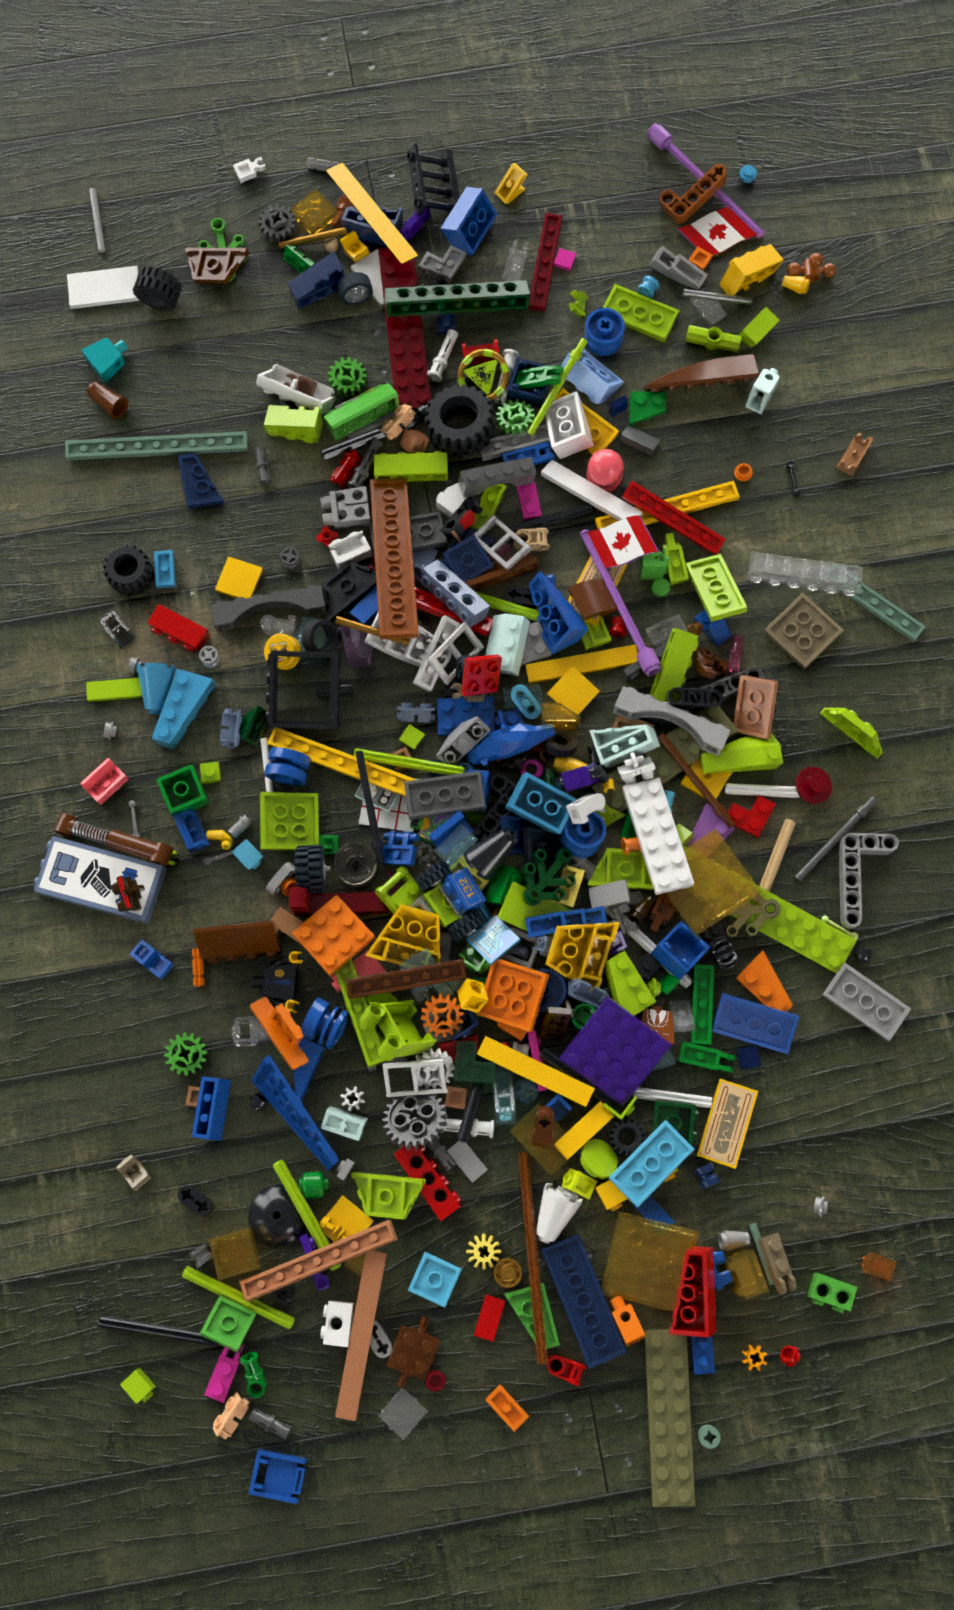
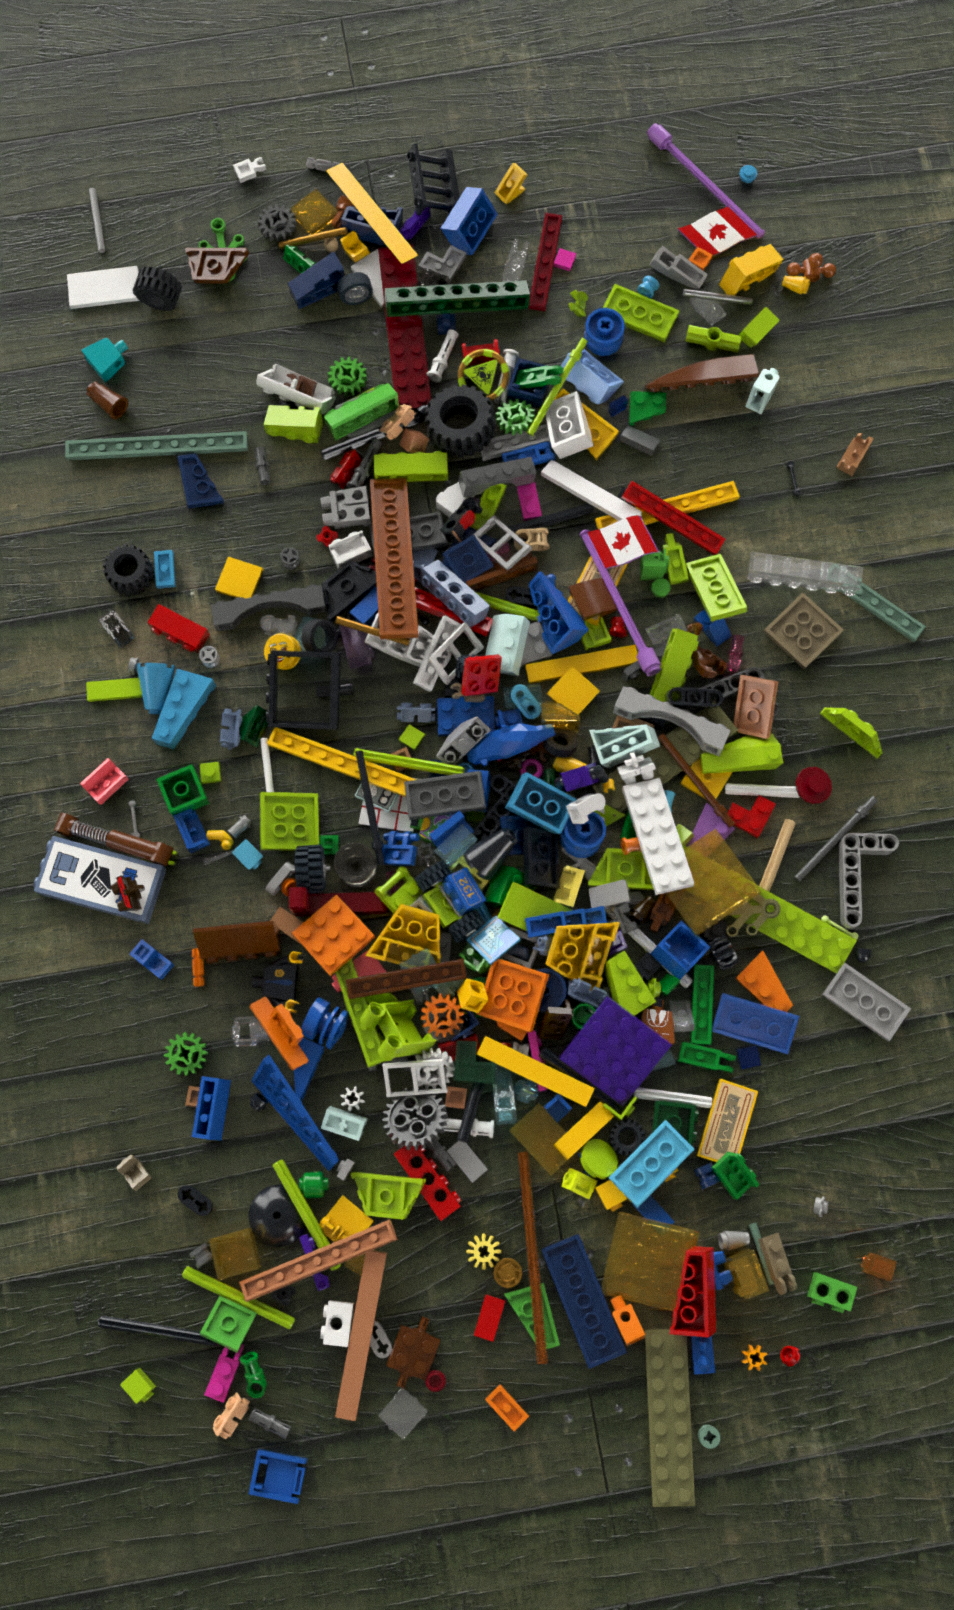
(109, 730): light grey plate -> none
(287, 766): blue wheel -> none
(434, 1279): medium azure plate -> none
(543, 1129): reddish brown piece -> none
(546, 878): dark green plant -> none
(555, 1211): white cone -> none
(567, 1369): red piece -> none
(605, 469): coral tile -> none
(696, 192): dark orange beam -> none
(735, 1174): none -> green bracket
(743, 472): orange plate -> none

